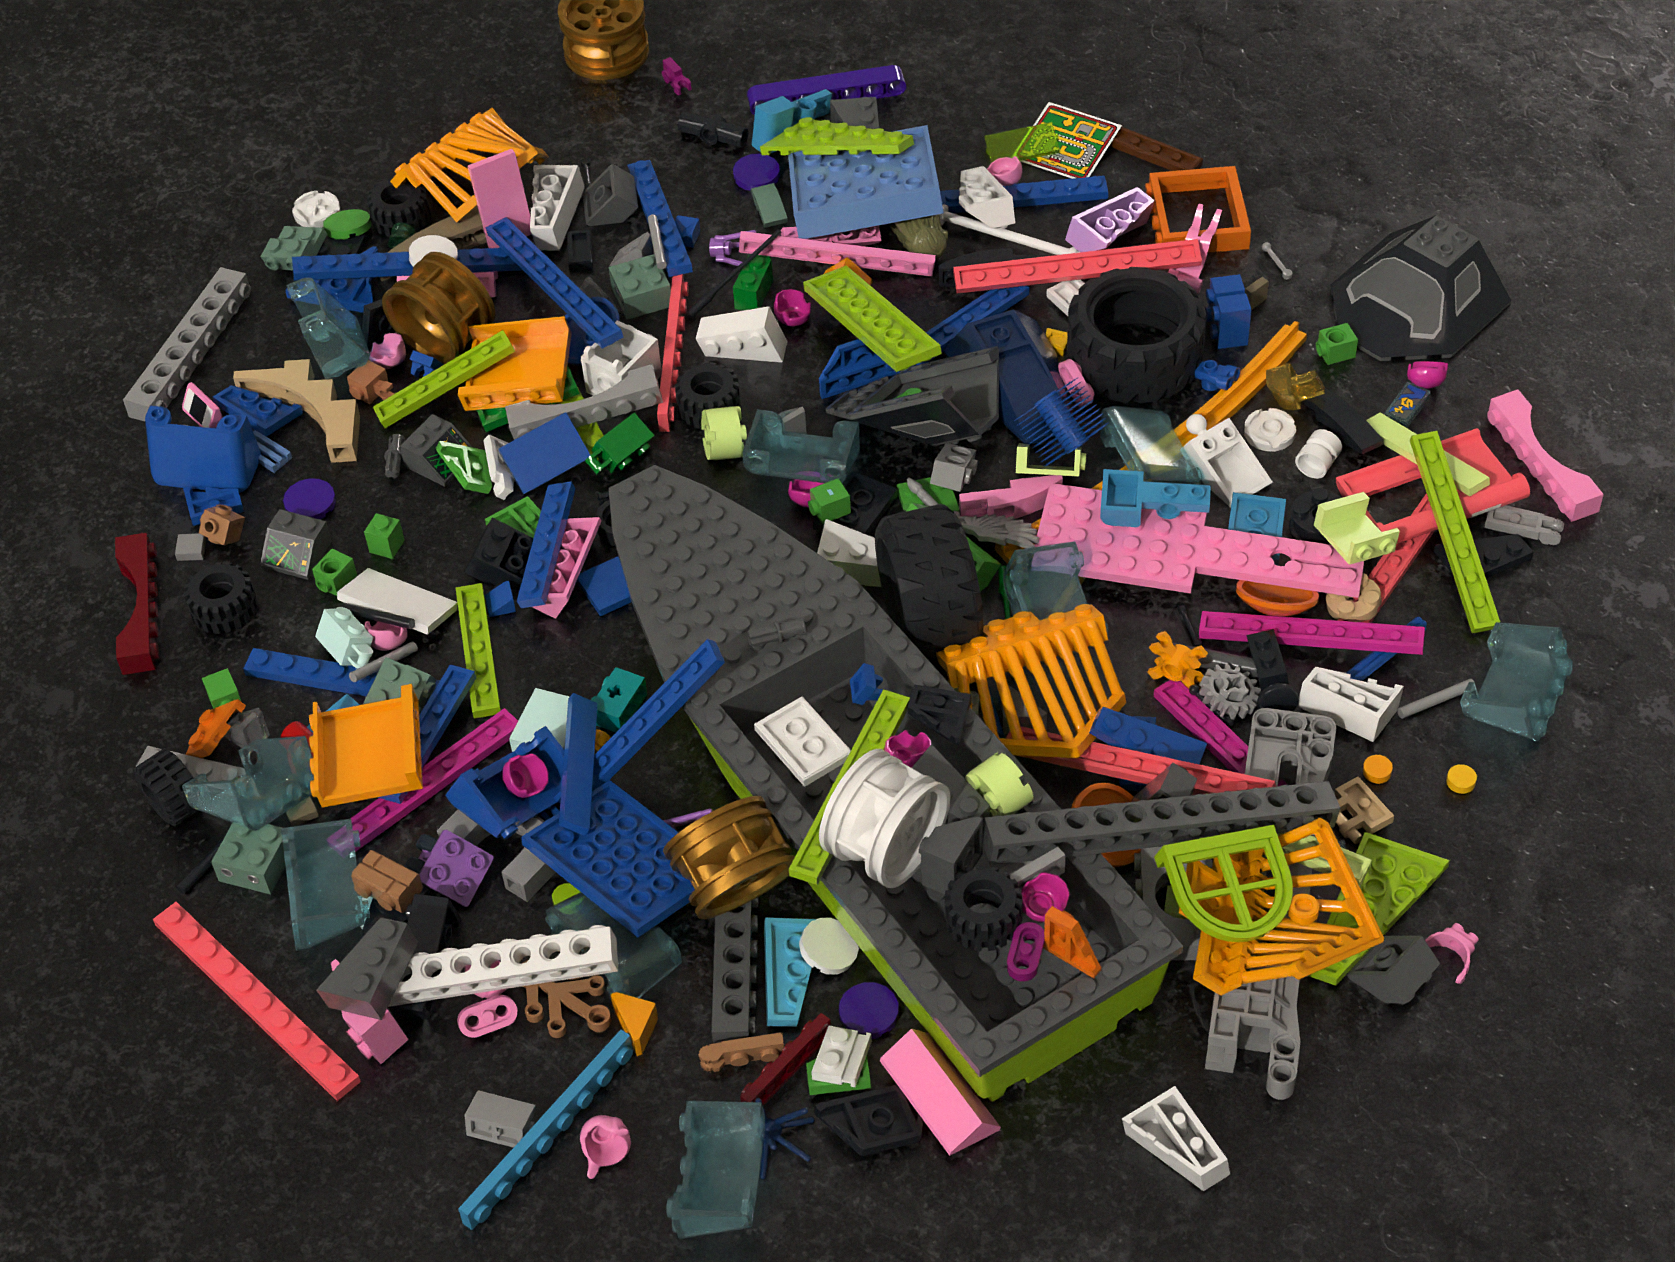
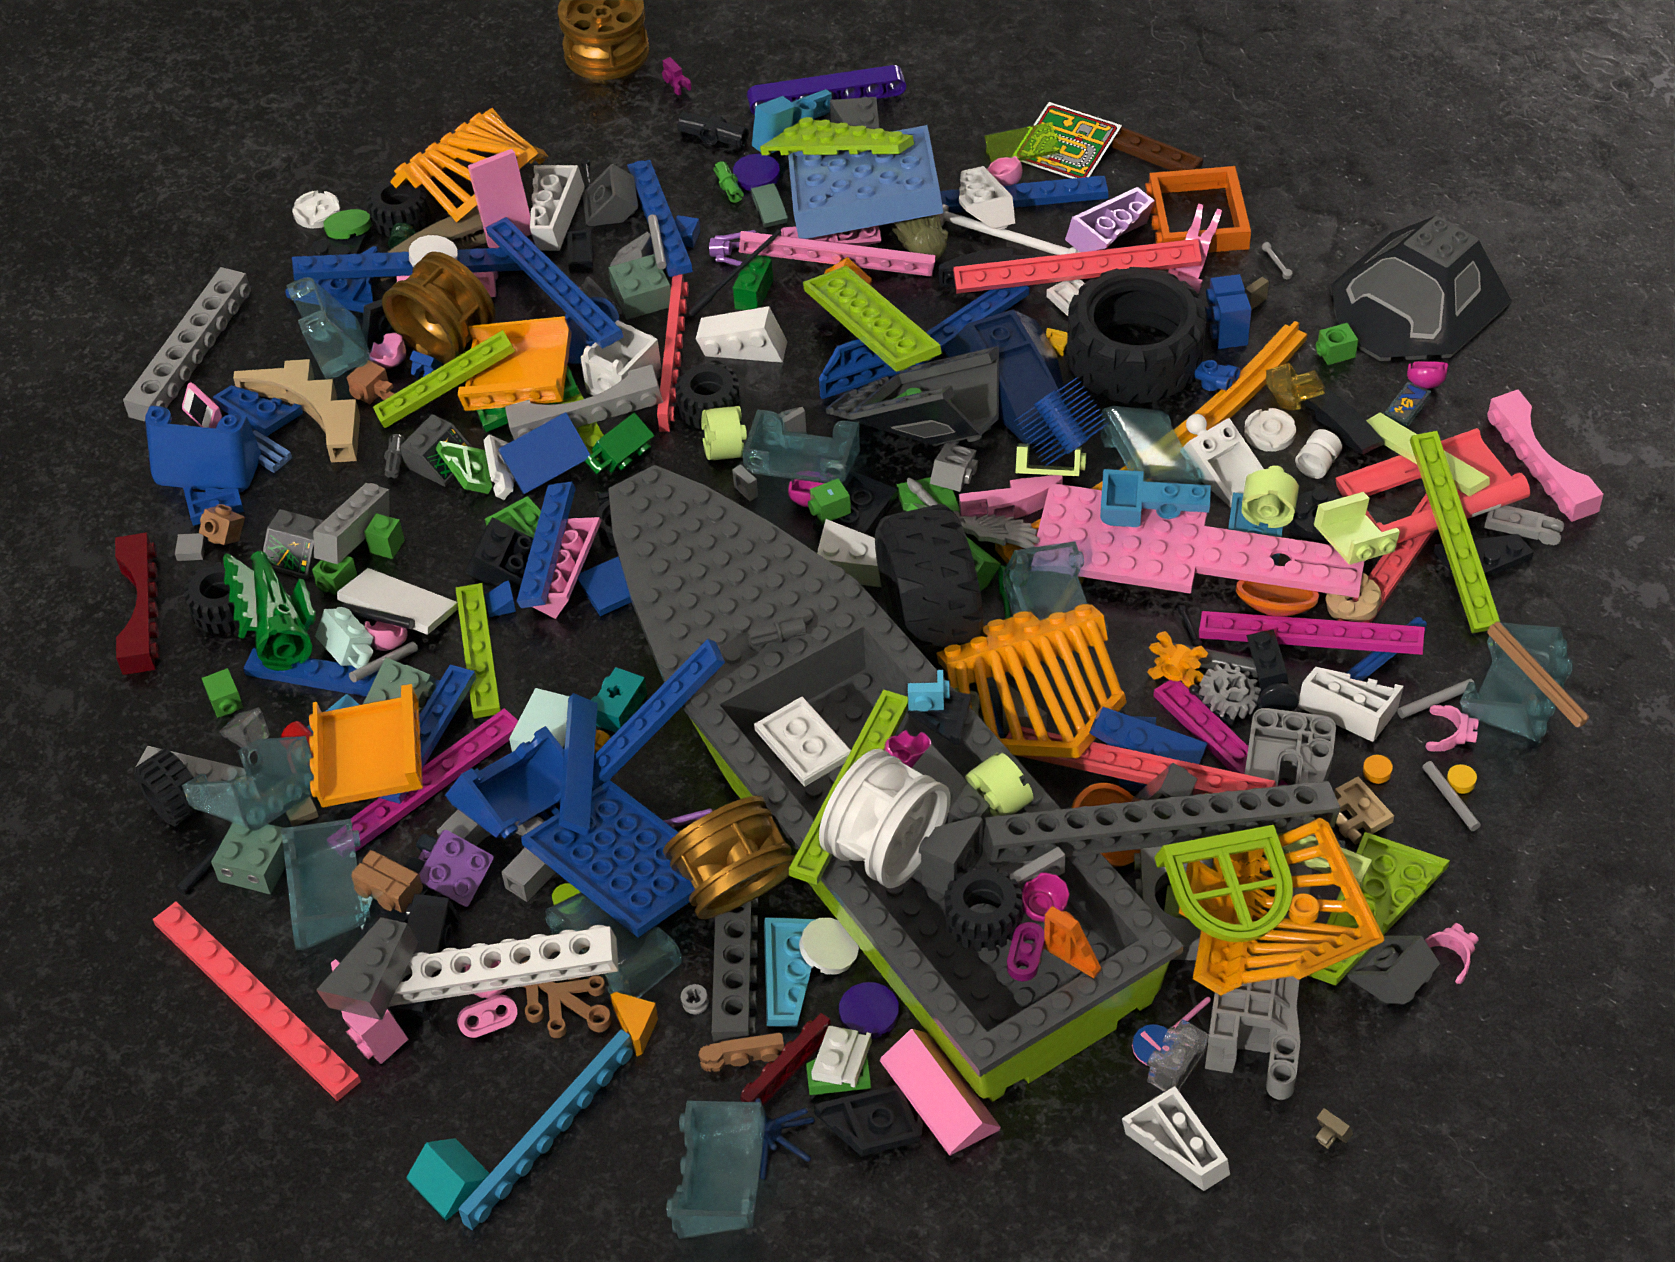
(212, 728): orange wing -> none
(265, 608): none -> green piece
(292, 243): sand green plate -> none
(310, 498): dark purple tile -> none
(346, 525): none -> light grey brick
(446, 1175): none -> teal slope
(498, 1119): light grey hinge -> none
(525, 775): dark pink hair -> none
(604, 1142): bright pink hair -> none
(694, 990): none -> light grey bush
(728, 182): none -> bright green pin
(745, 482): none -> light grey tile
(791, 308): dark pink hair -> none
(865, 685): blue tile -> none
(928, 695): none -> medium azure bracket
(1069, 371): bright pink plate -> none
(1151, 1036): none -> blue piece
(1177, 1057): none -> clear brick
(1270, 497): none -> yellowish green brick
(1332, 1129): none -> dark tan tile
(1452, 797): none -> light grey bar
(1463, 723): none -> bright pink helmet
(1538, 674): none -> medium nougat axle

